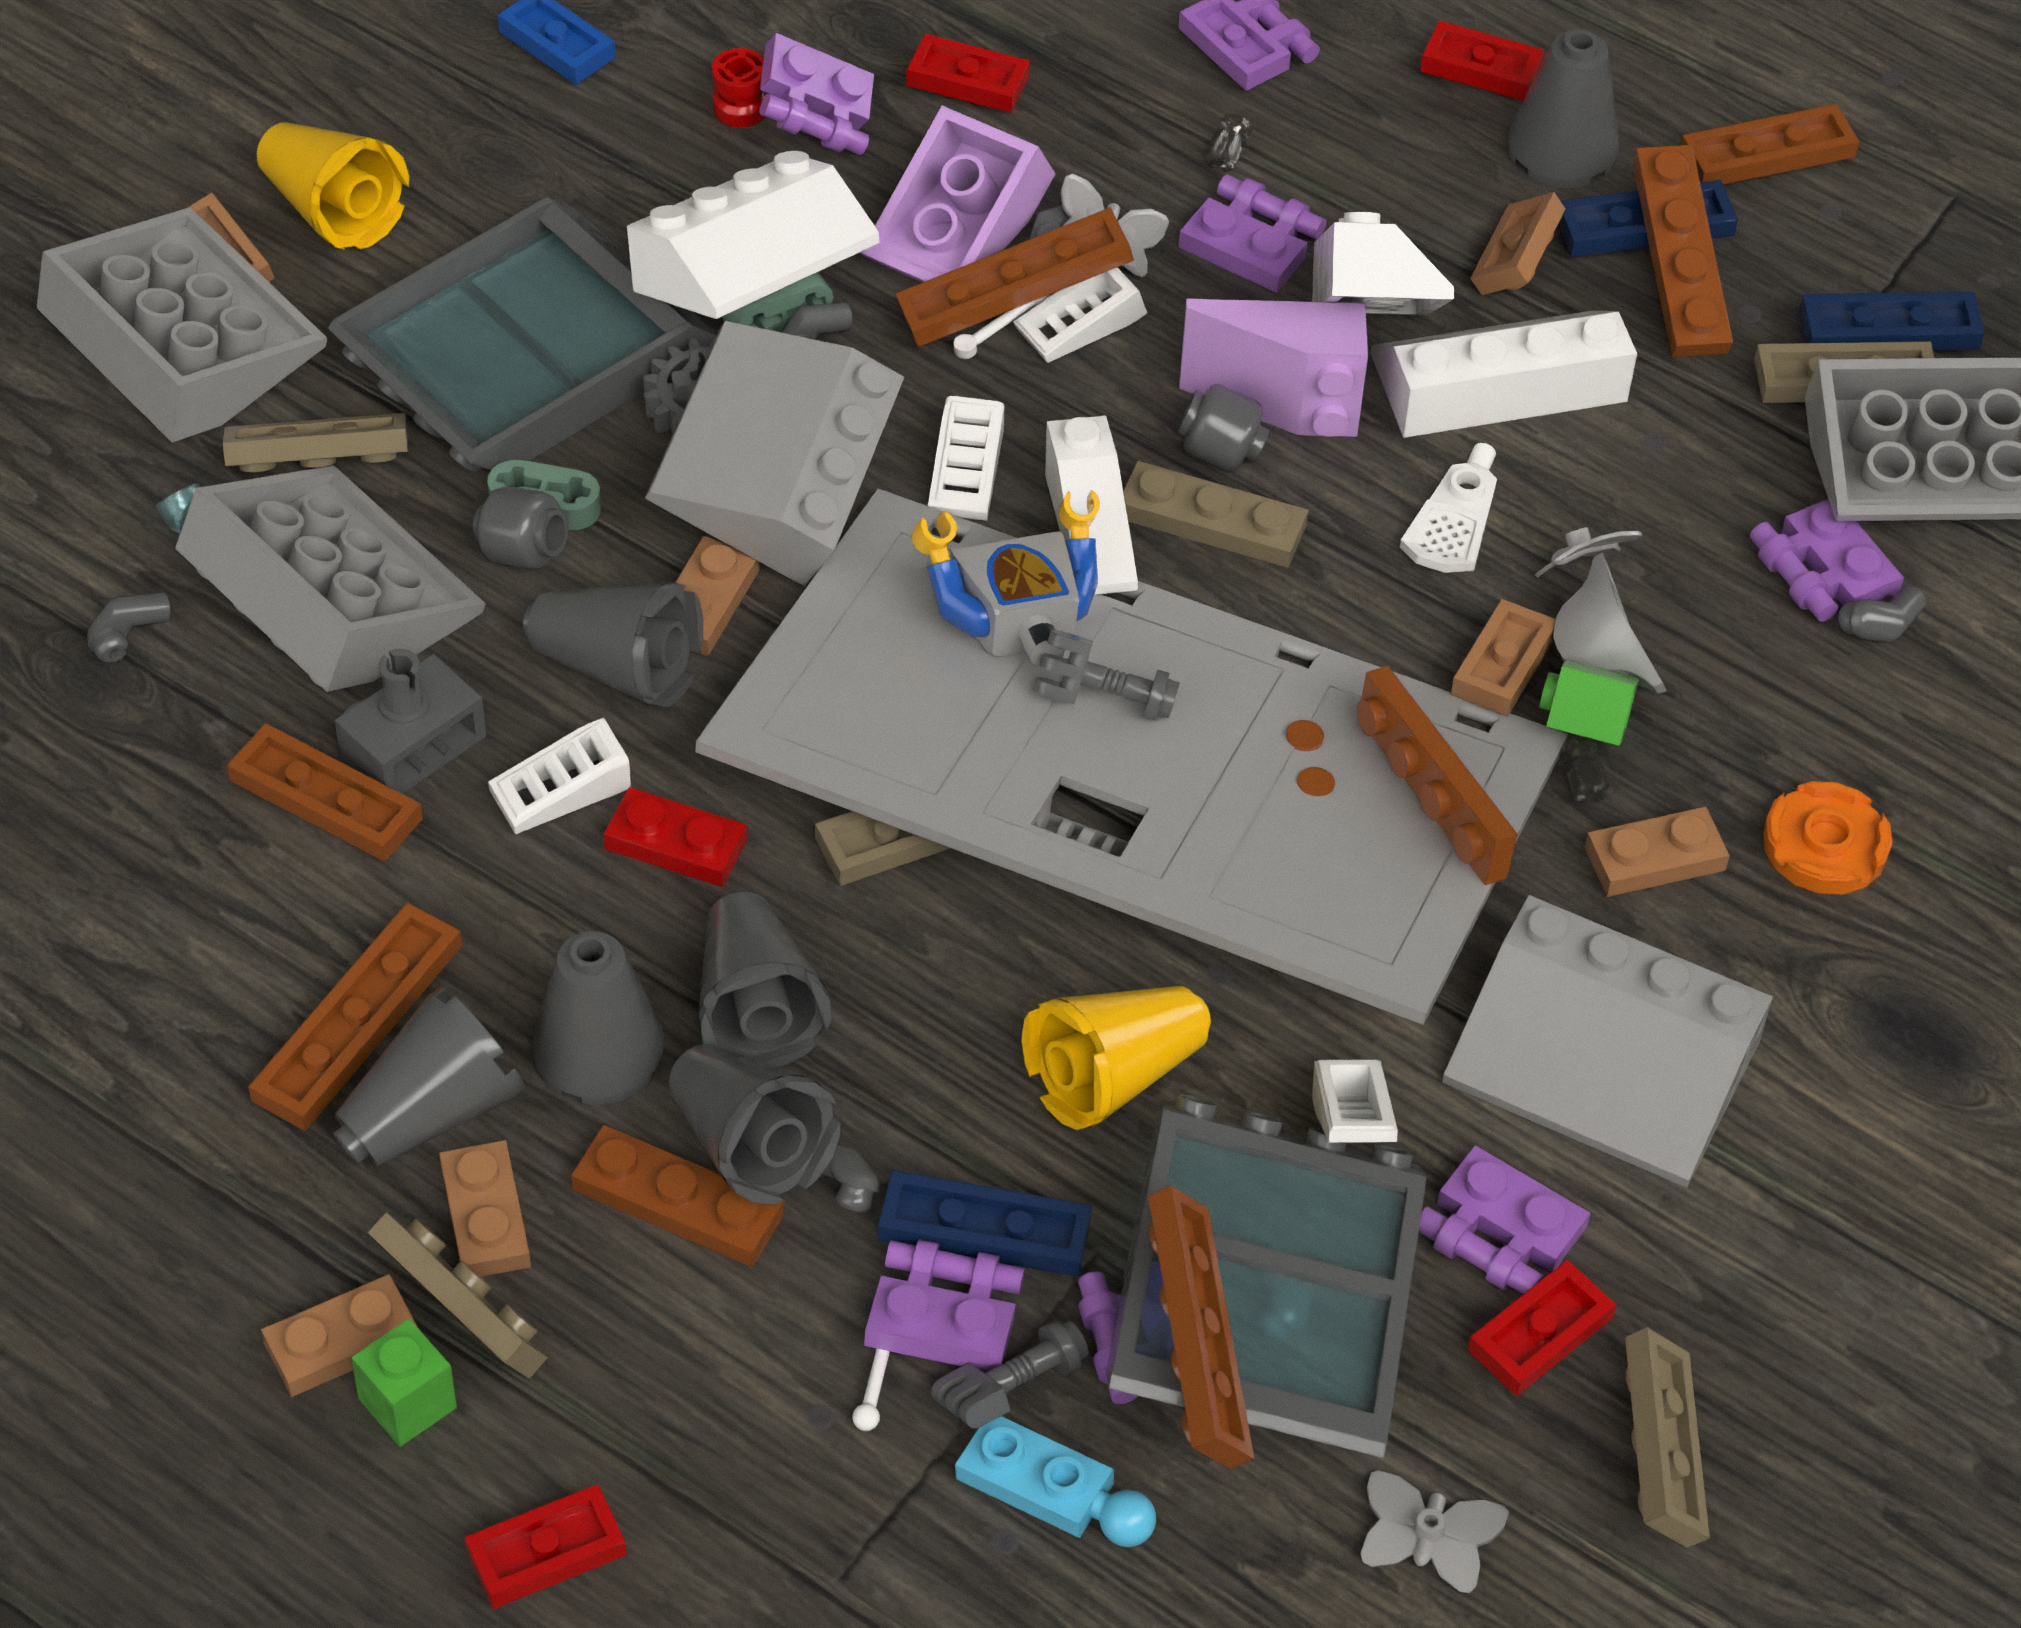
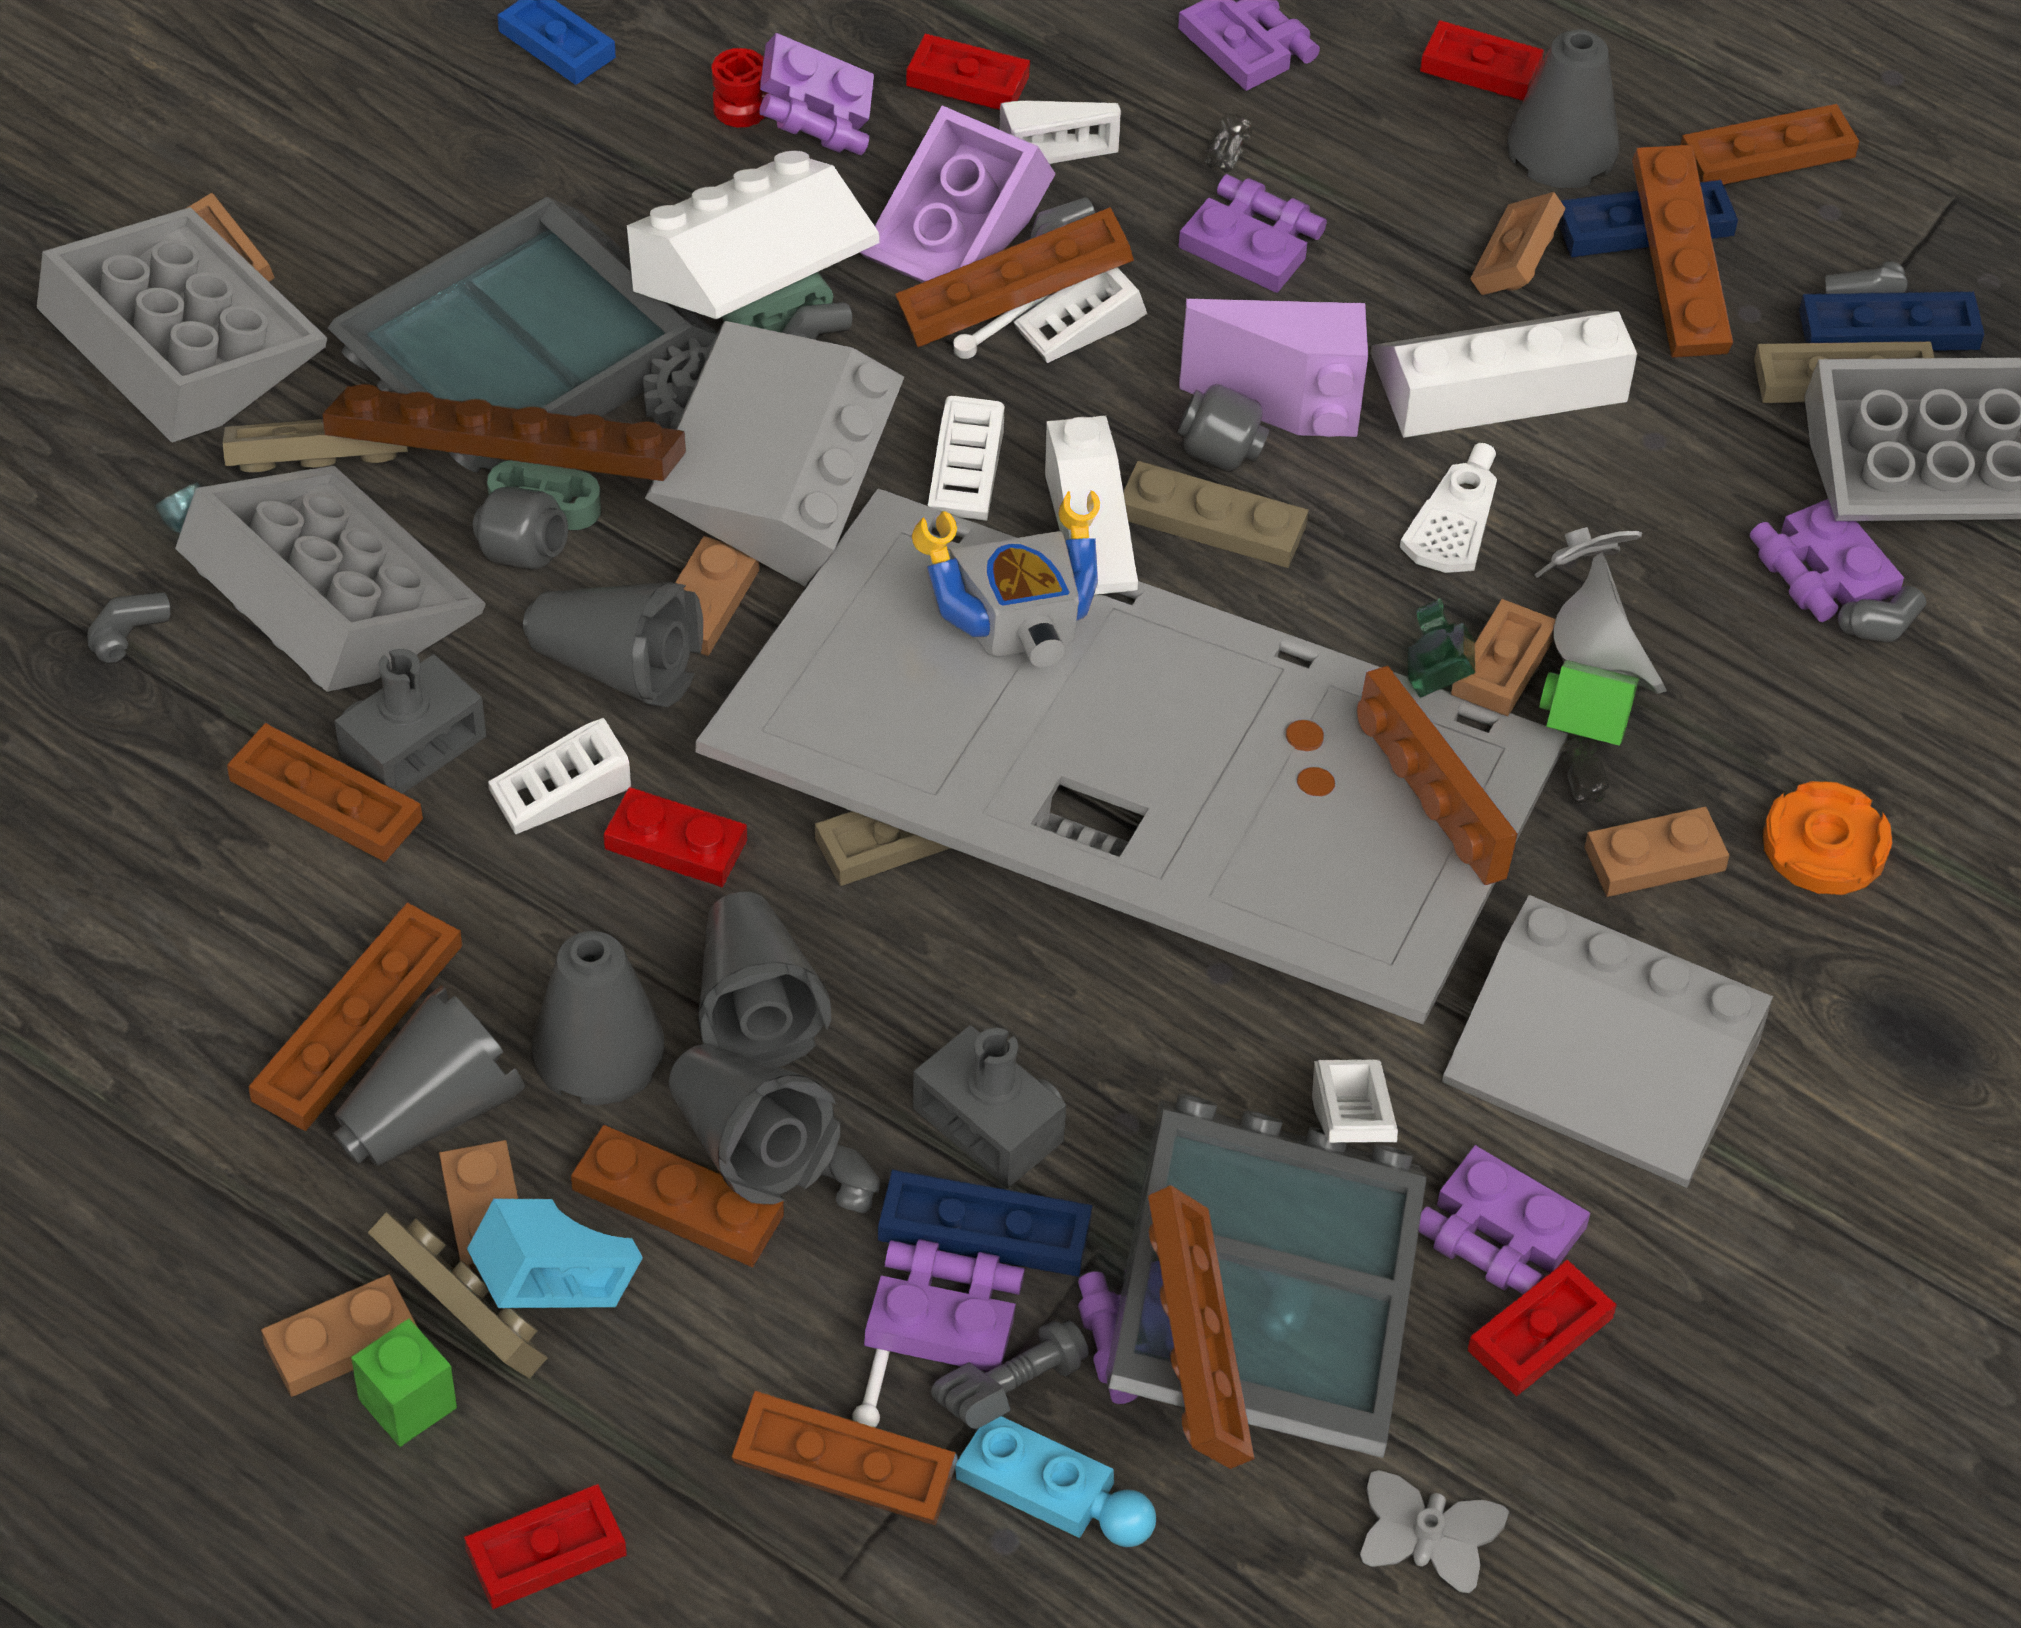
(336, 181): yellow cone -> none
(505, 432): none -> reddish brown plate
(546, 1260): none -> medium azure arch
(845, 1458): none -> dark orange plate
(990, 1103): none -> dark grey brick
(1047, 126): none -> white slope
(1077, 671): dark grey hinge -> none
(1109, 1047): yellow cone -> none
(1141, 227): light grey piece -> none
(1377, 267): white slope -> none
(1440, 655): none -> clear green plate
(1666, 1438): dark tan plate -> none
(1885, 278): none -> dark grey arm

